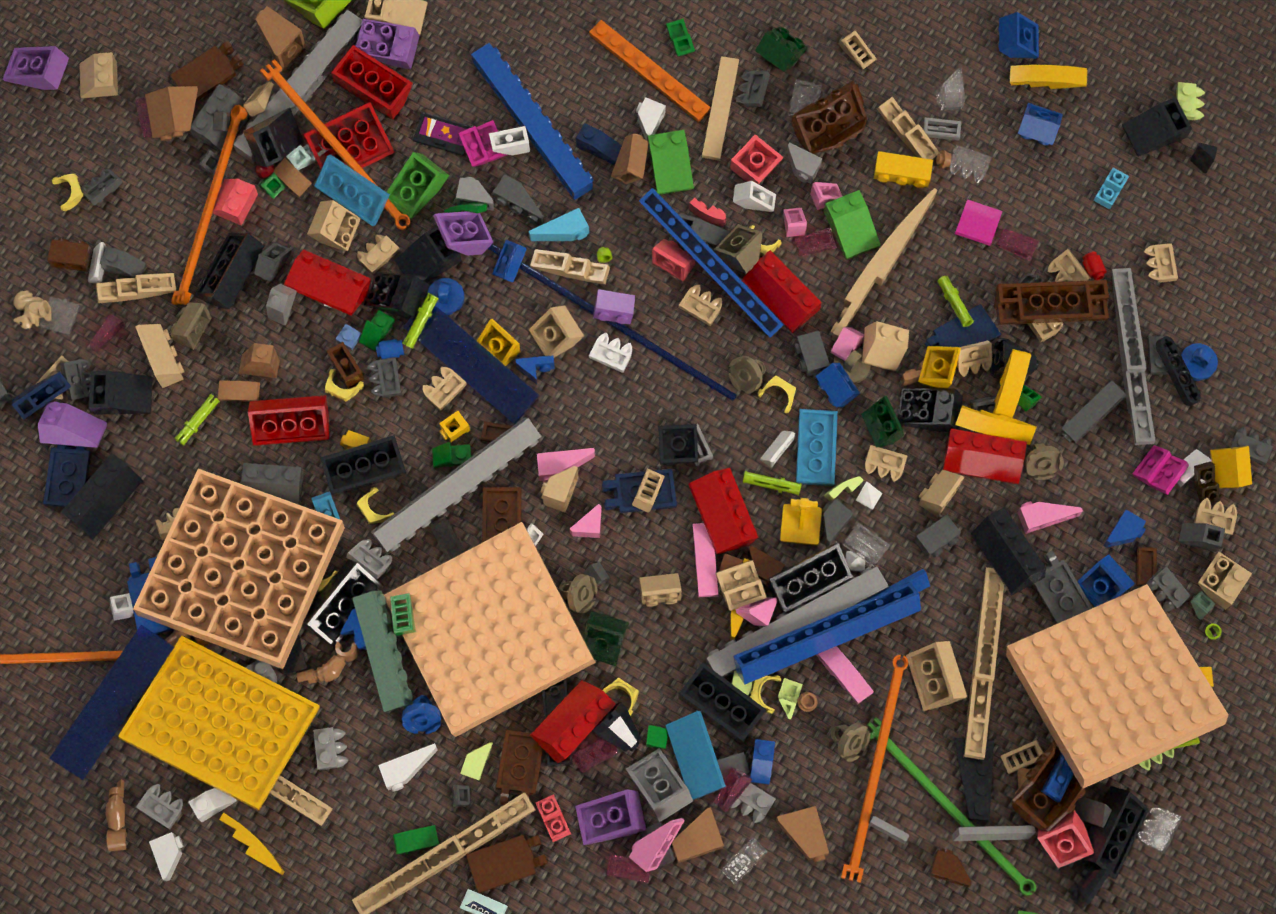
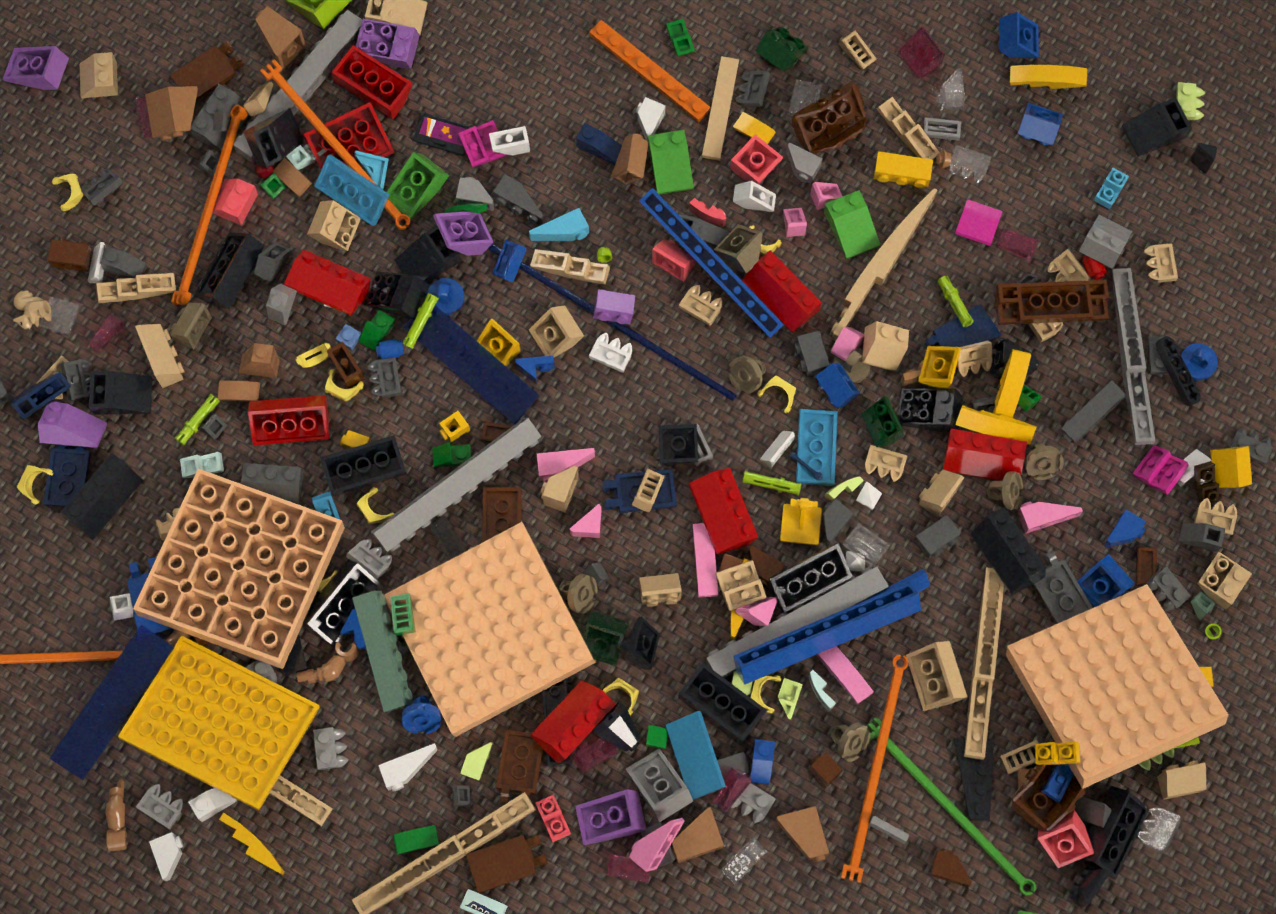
(27, 479): none -> light yellow helmet
(210, 463): none -> light aqua slope
(214, 426): none -> dark grey slope
(315, 360): none -> light yellow helmet
(374, 166): none -> medium azure tile
(377, 254): tan plate -> none
(445, 388): tan plate -> none
(528, 114): blue brick -> none
(534, 533): white slope -> none
(641, 644): none -> black slope
(751, 126): none -> yellow slope
(807, 701): medium nougat plate -> none
(816, 242): clear pink slope -> none
(818, 476): none -> dark blue hinge
(818, 685): none -> light aqua slope
(824, 769): none -> reddish brown brick
(922, 53): none -> clear pink slope
(993, 833): light grey tile -> none
(1009, 490): none -> dark tan tile
(1057, 753): none -> yellow slope
(1105, 241): none -> light grey slope
(1183, 780): none -> tan slope

